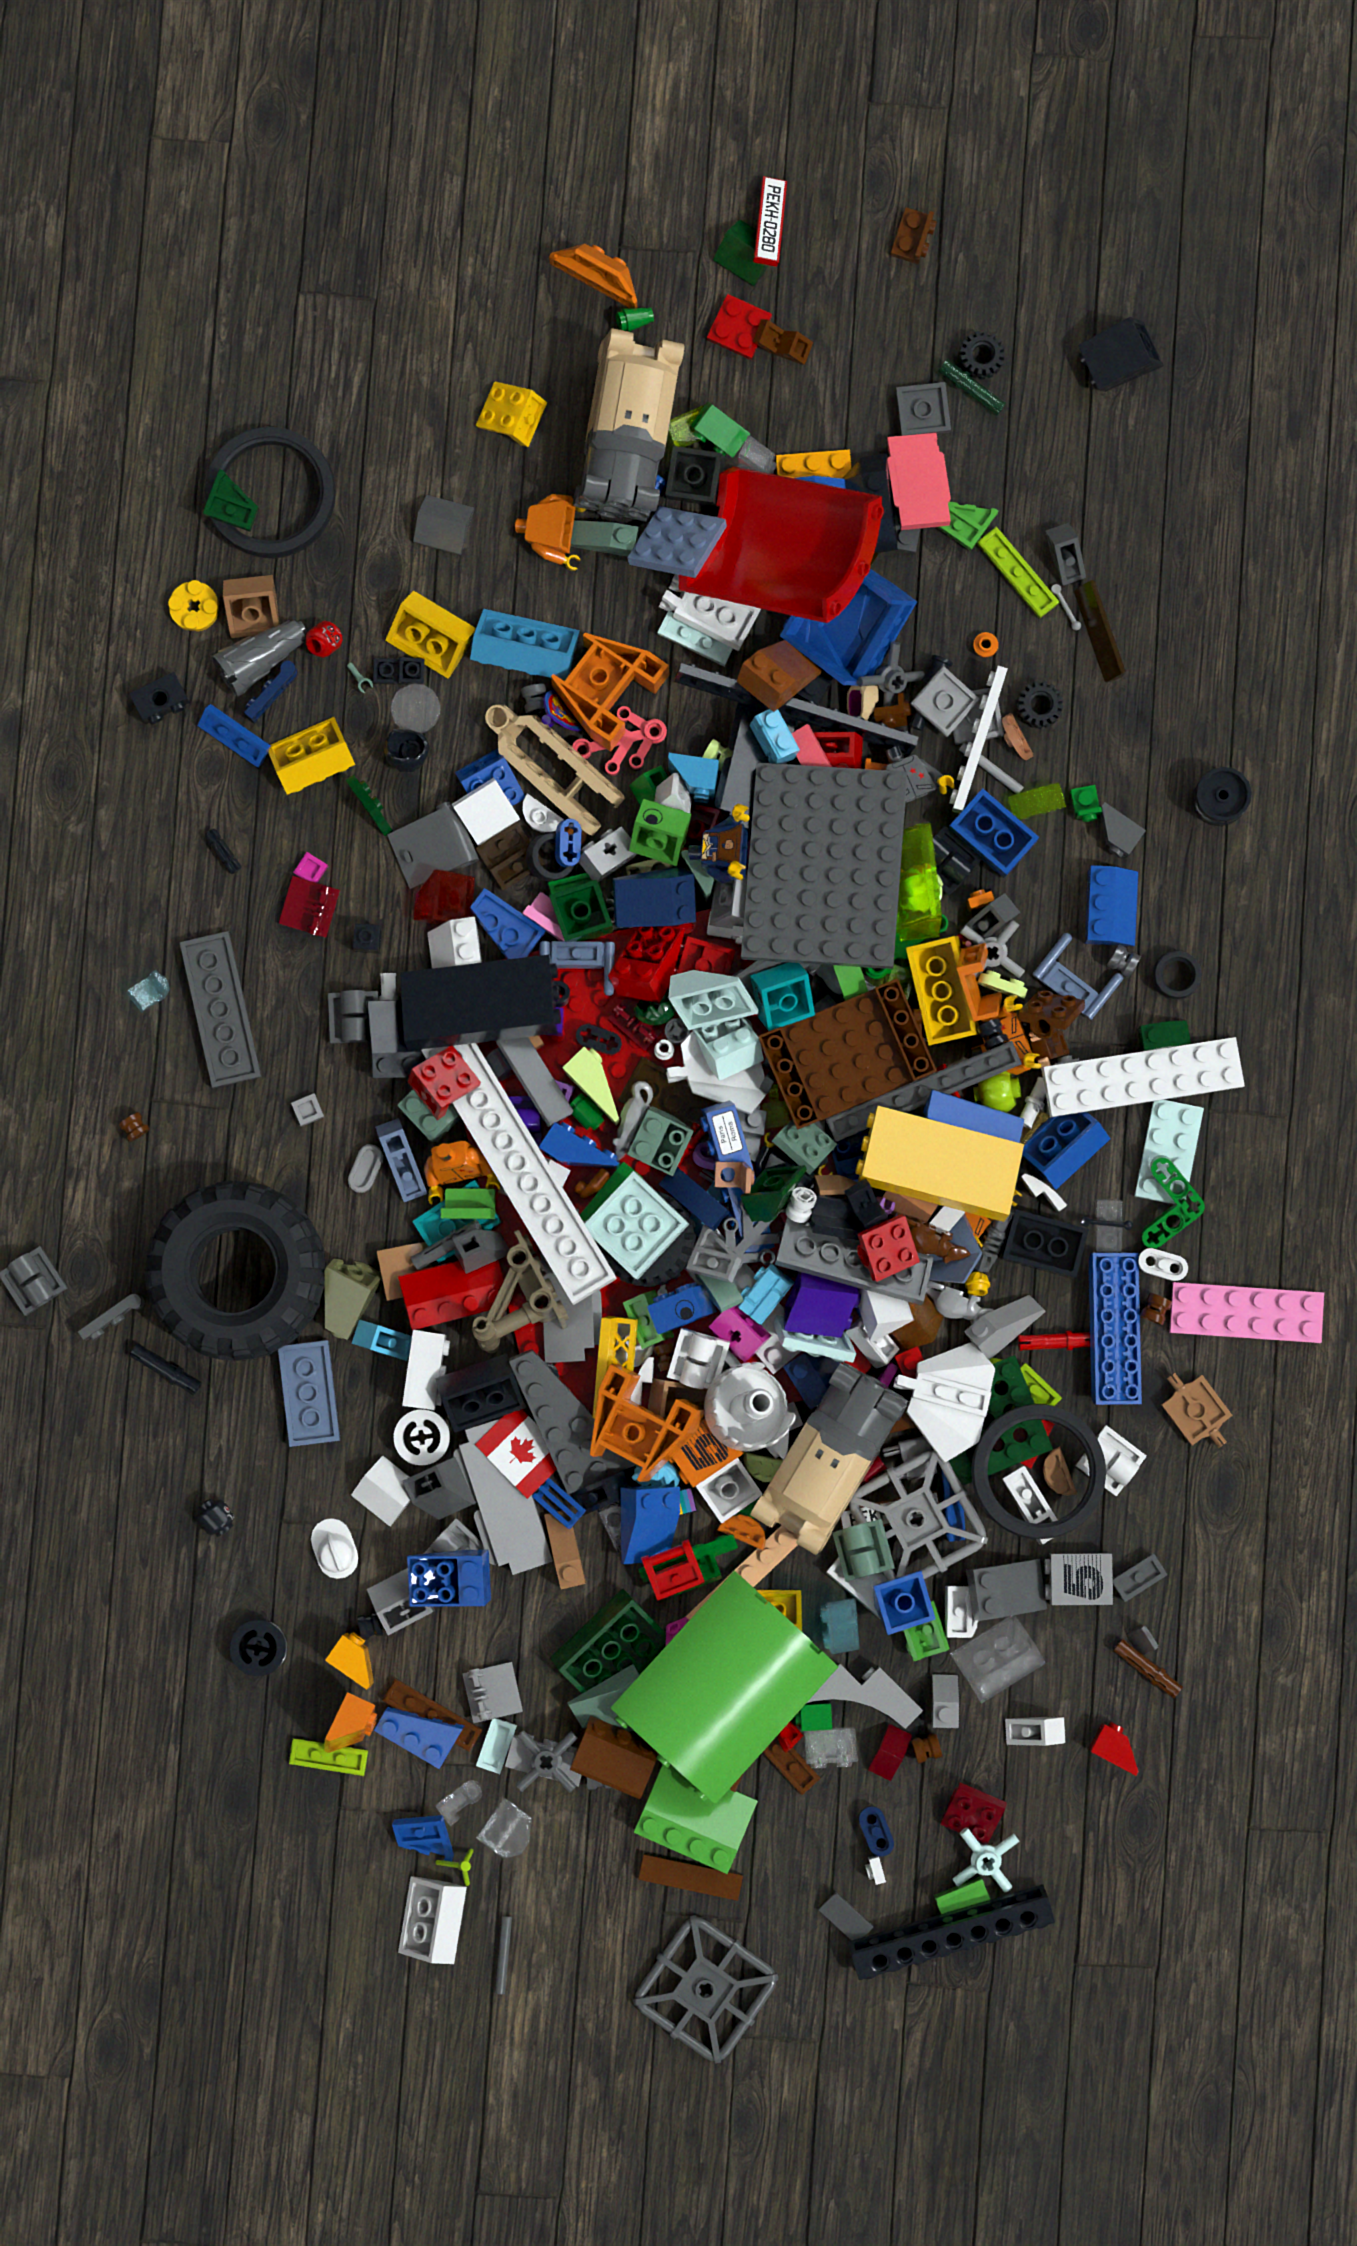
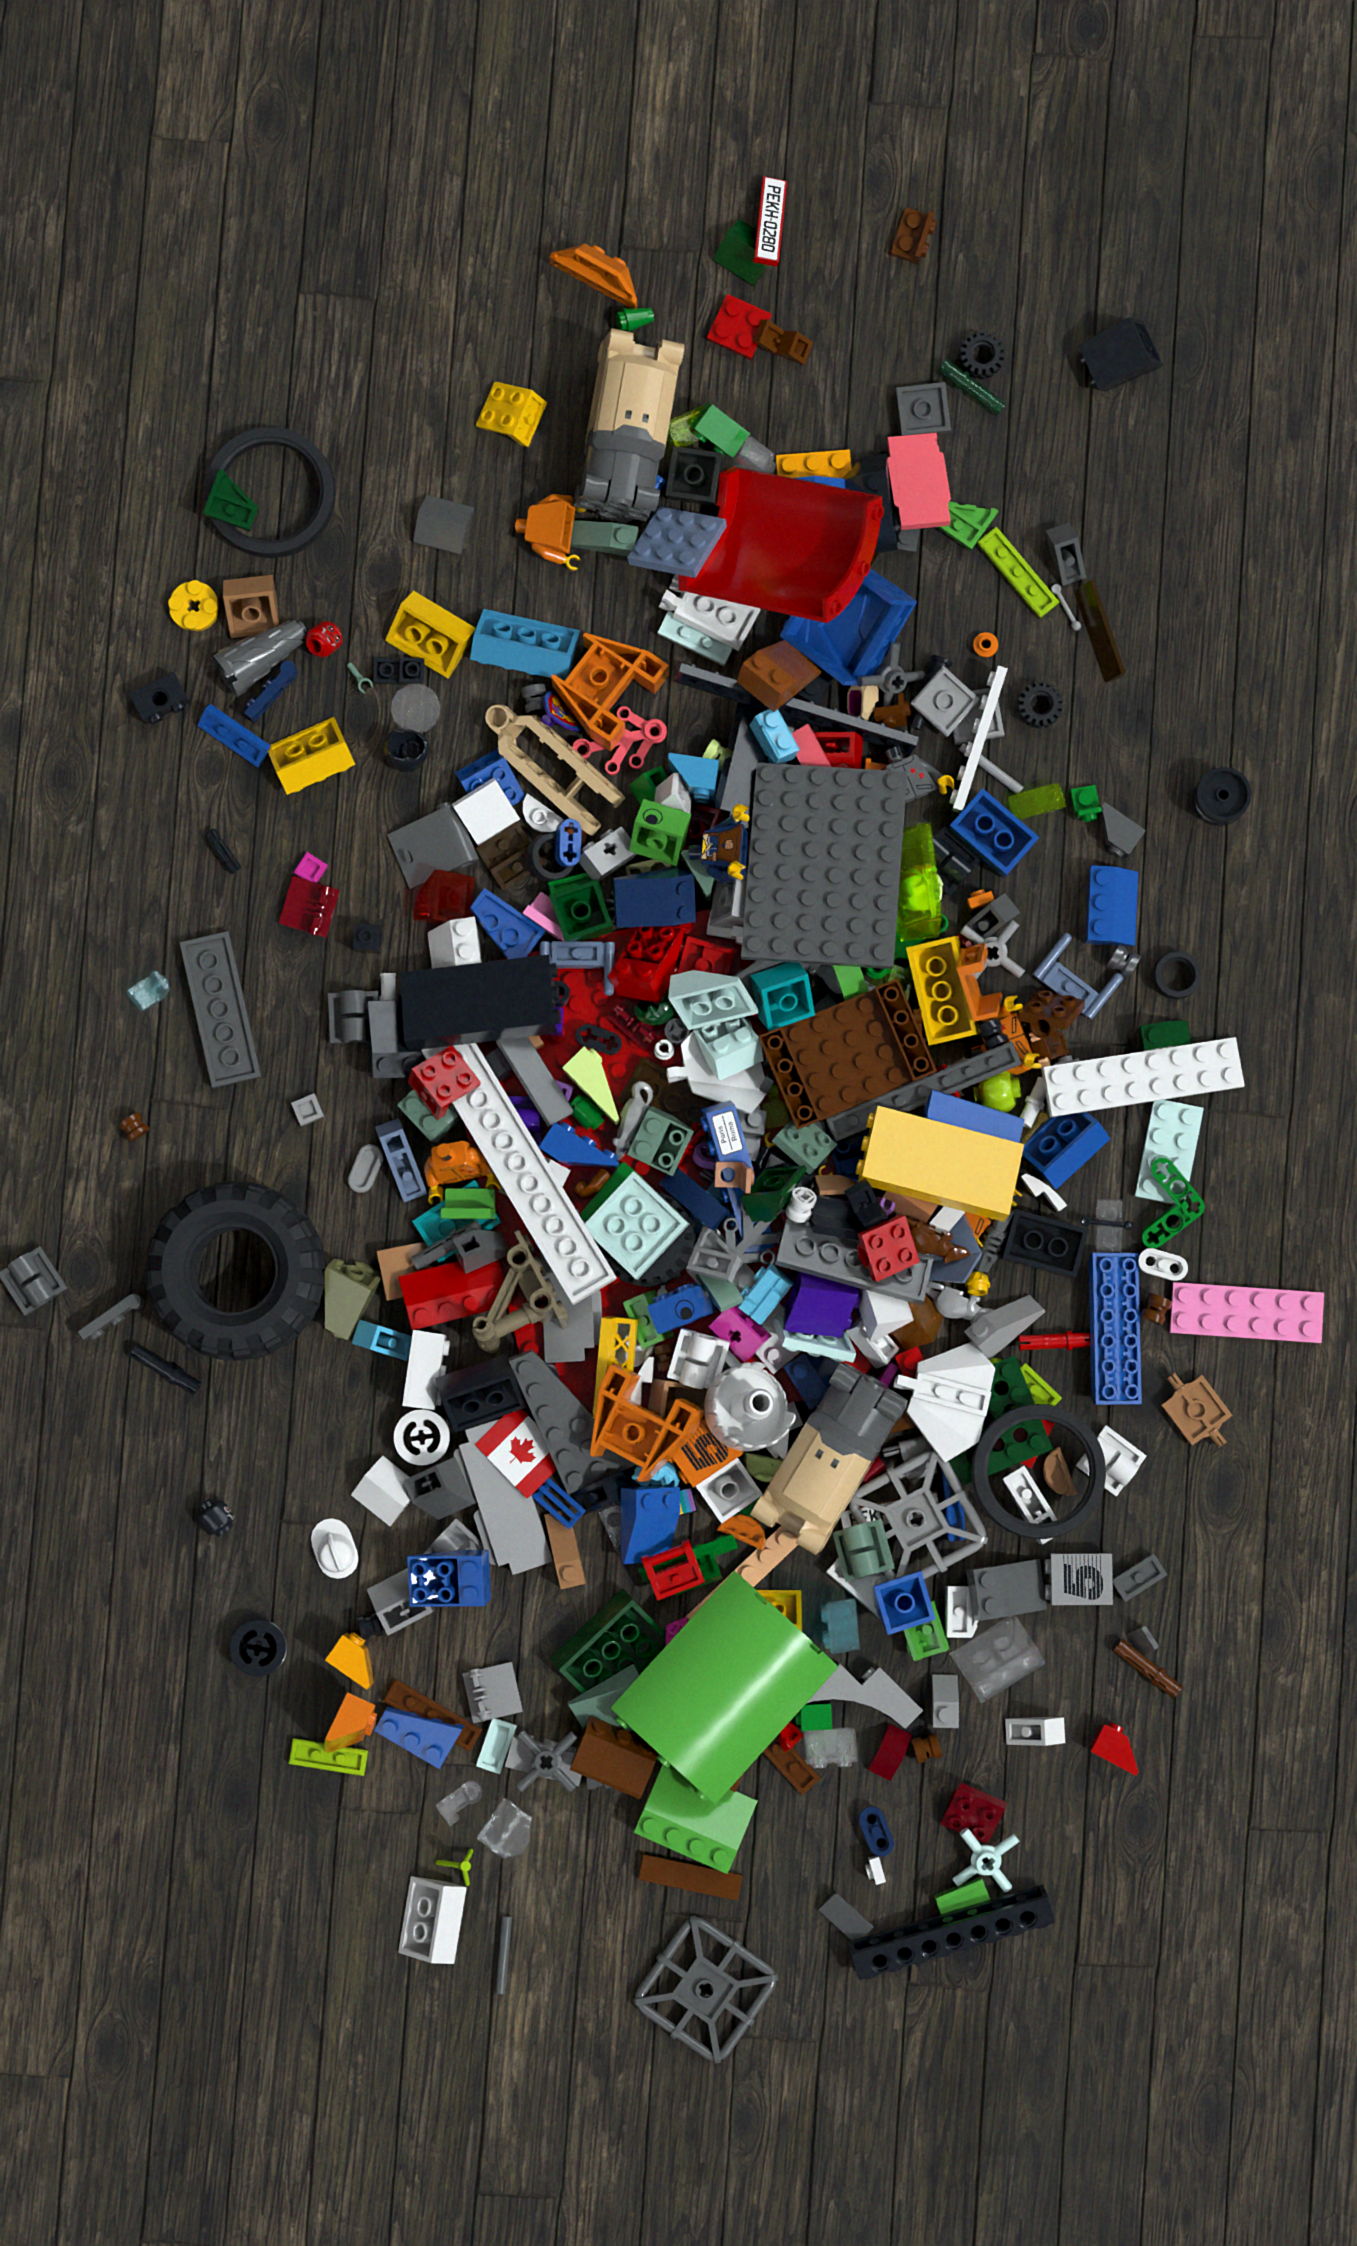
(309, 1393): sand blue plate -> none
(371, 805): dark green wing -> none
(424, 1835): blue wing -> none
(993, 981): yellowish green plate -> none
(1015, 737): nougat plate -> none

